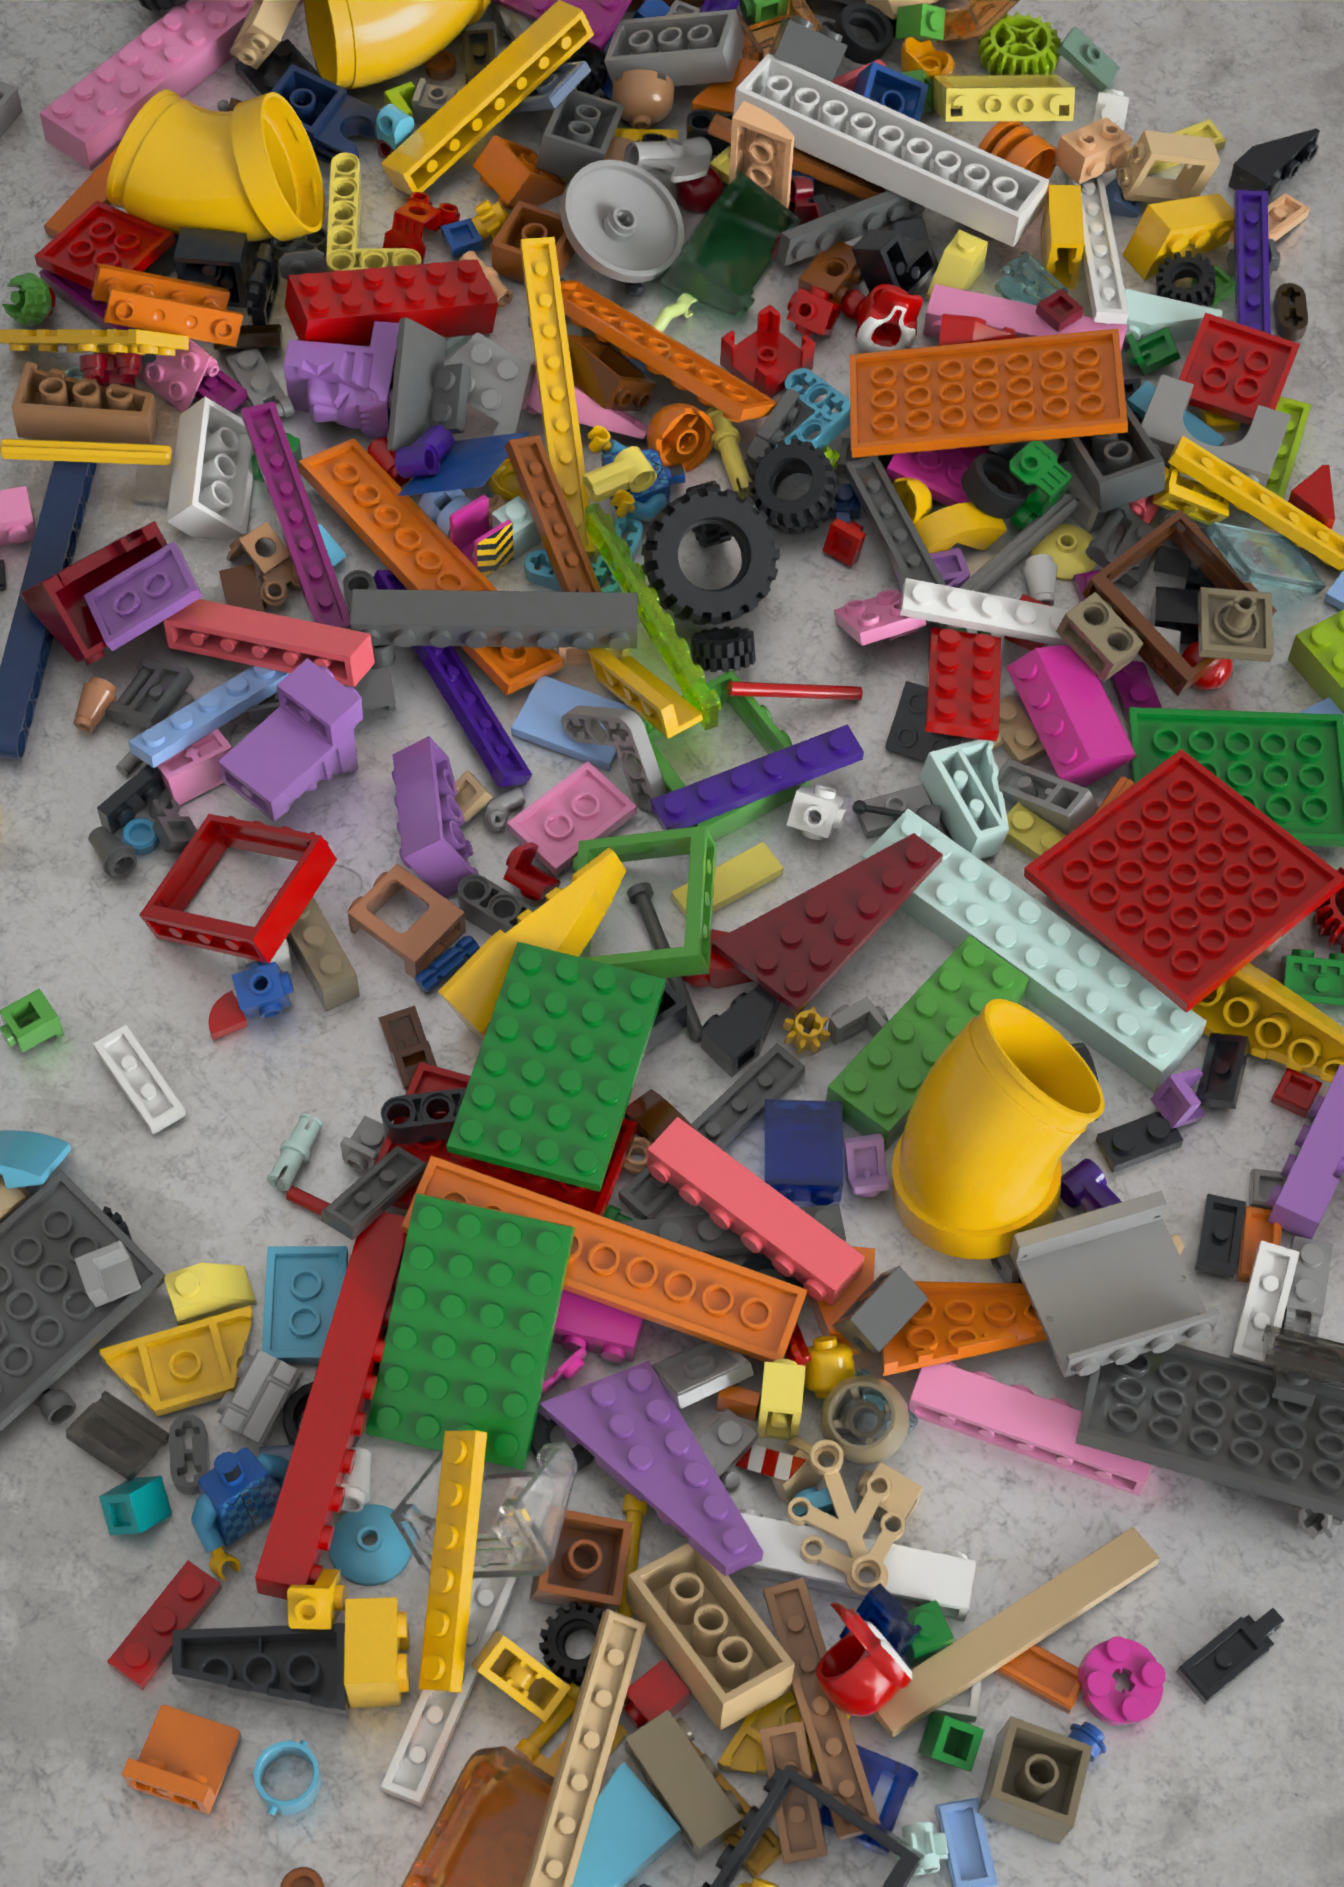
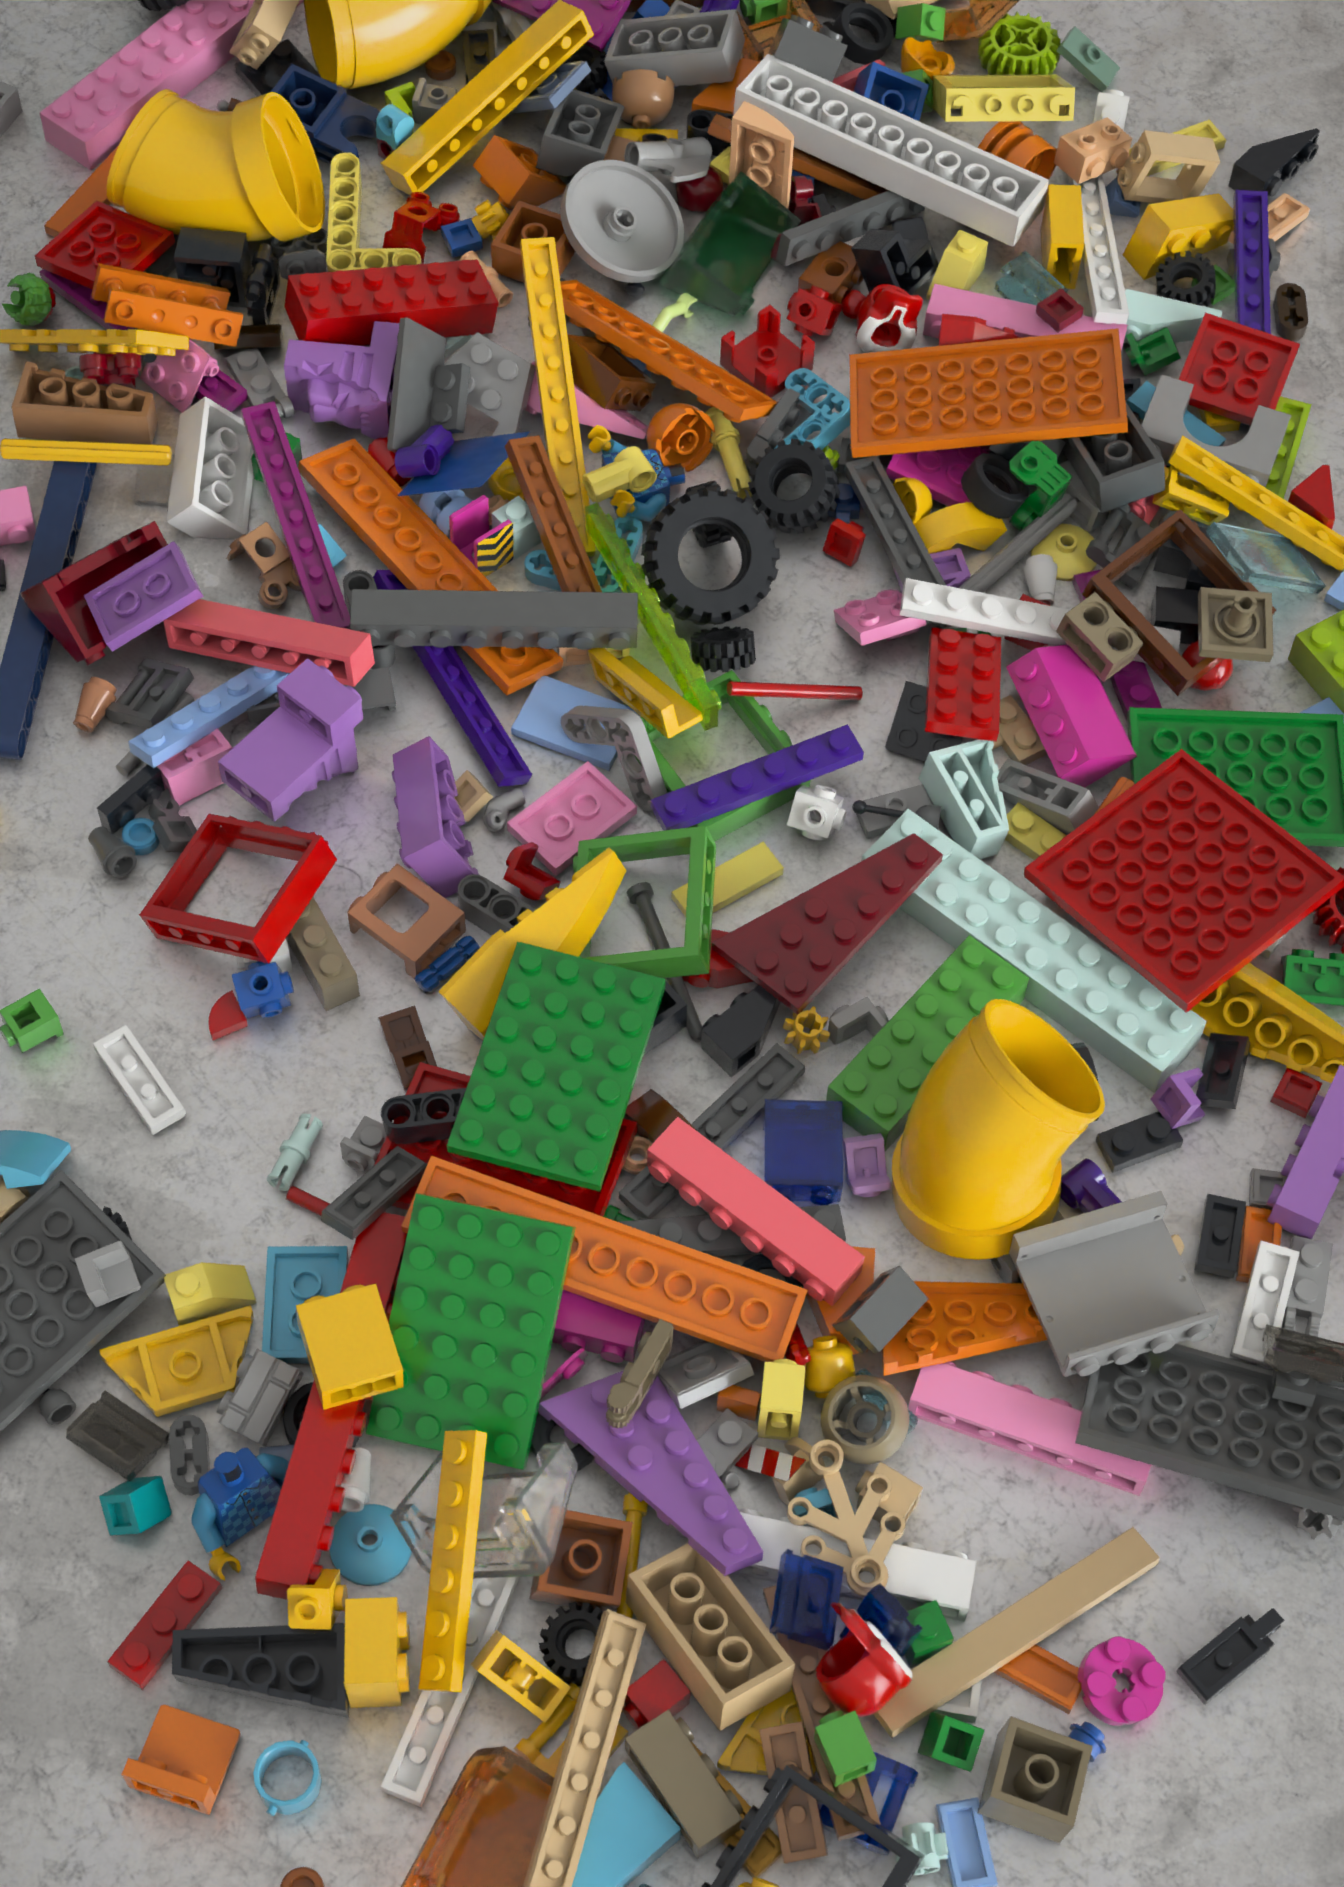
(241, 587): reddish brown slope -> none
(349, 1345): none -> yellow brick
(639, 1376): none -> dark tan hinge
(804, 1599): none -> clear blue plate
(844, 1747): none -> bright green brick

